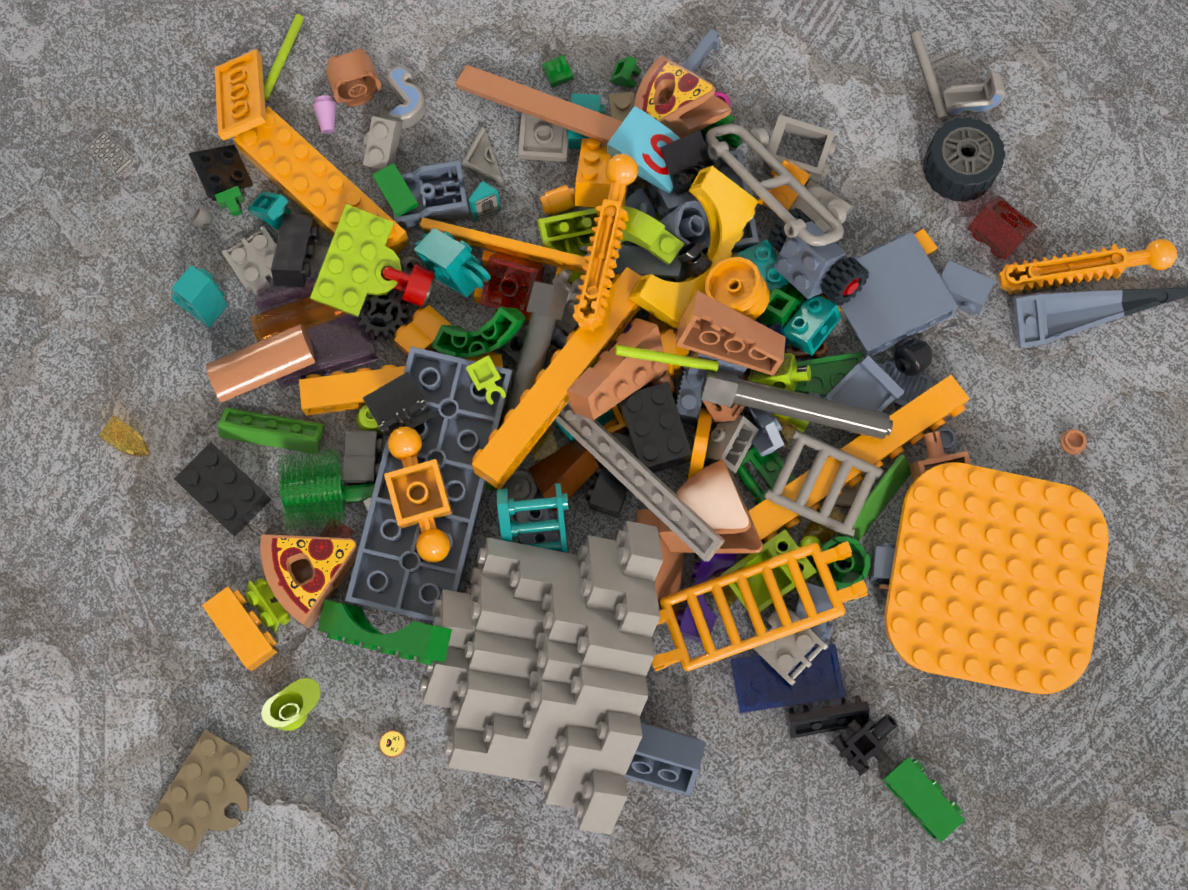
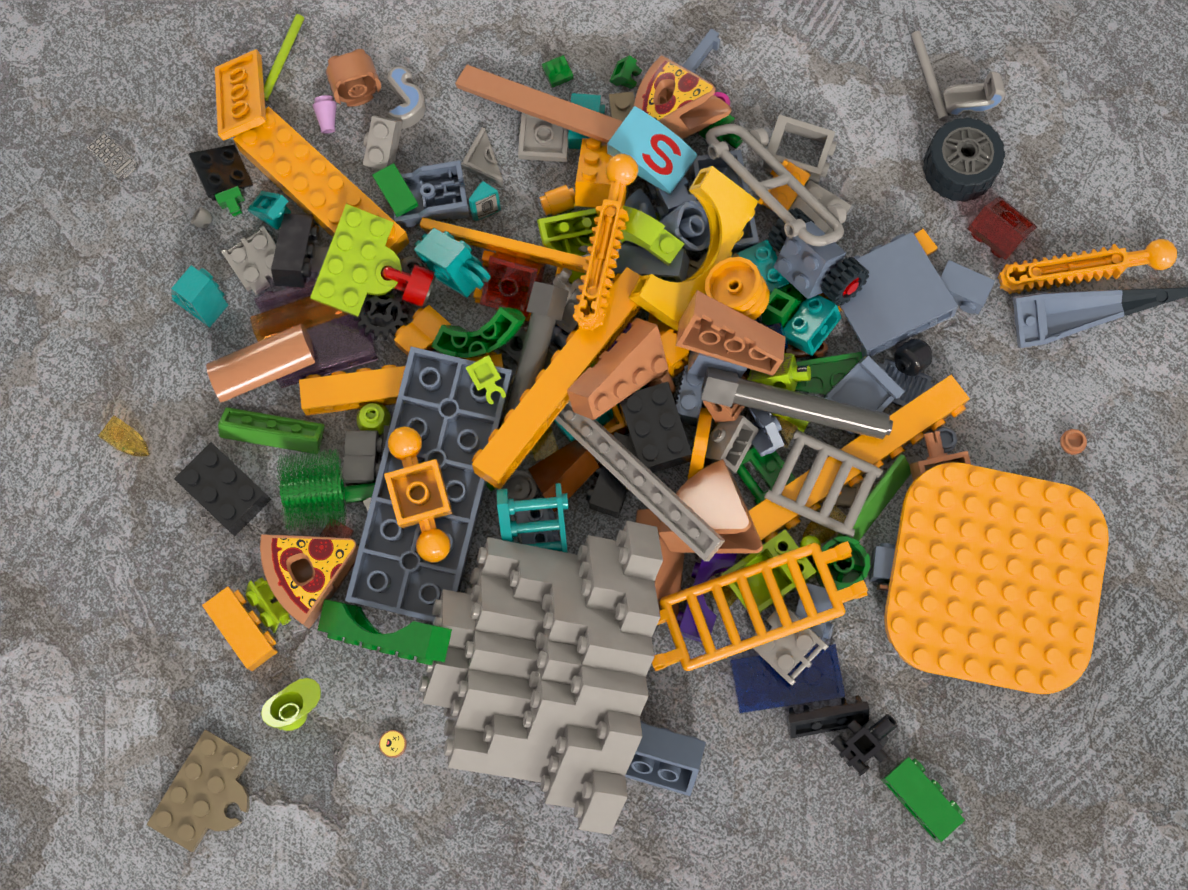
(398, 405): black hinge -> none
(666, 358): lime bar -> none
(685, 159): black hinge -> none
(694, 259): black wheel -> none

